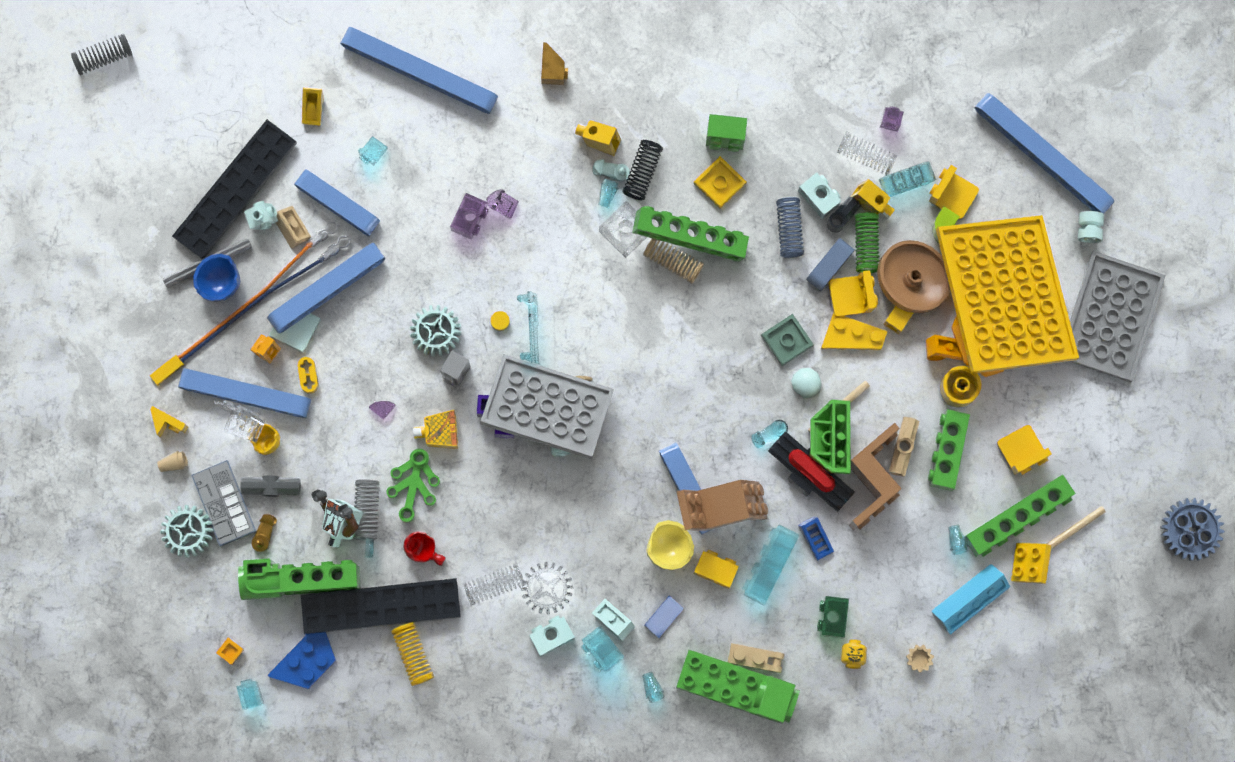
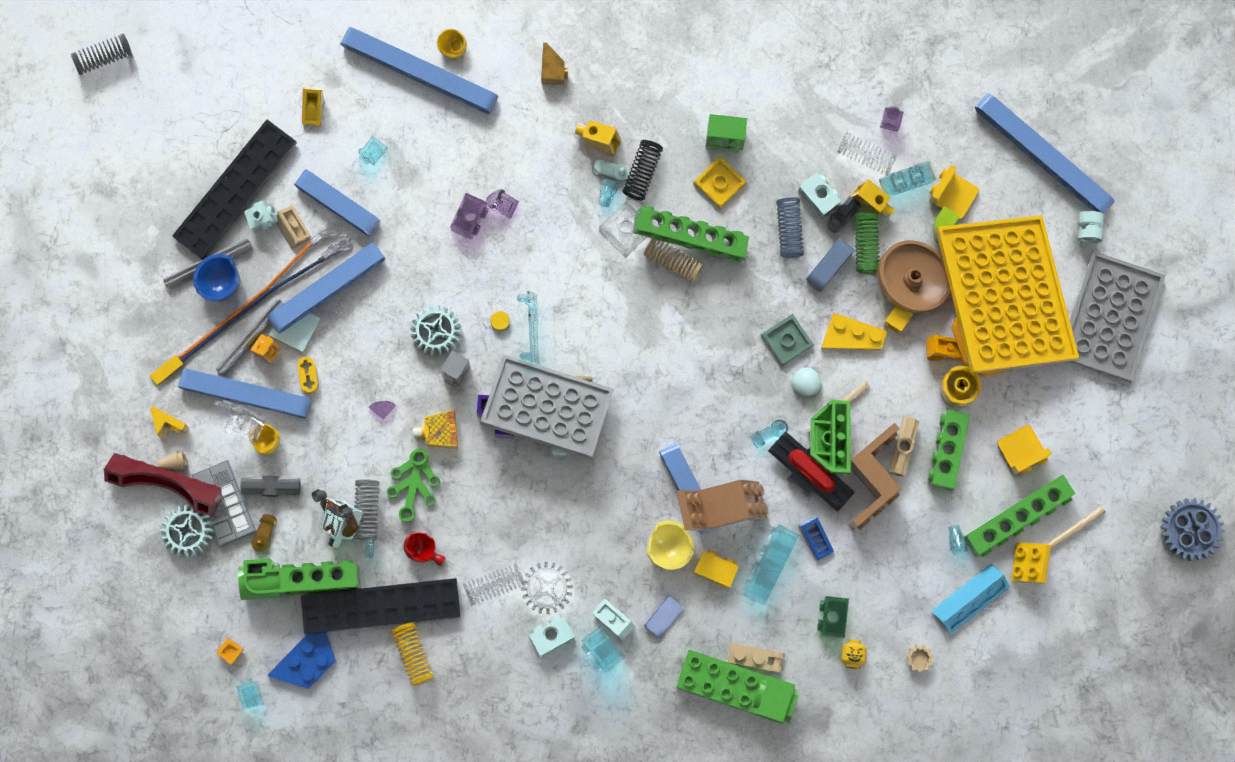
(128, 471): none -> dark red arch
(247, 340): none -> light grey axle
(451, 43): none -> yellow hair
(652, 688): clear light blue cone -> none
(853, 294): yellow bracket -> none

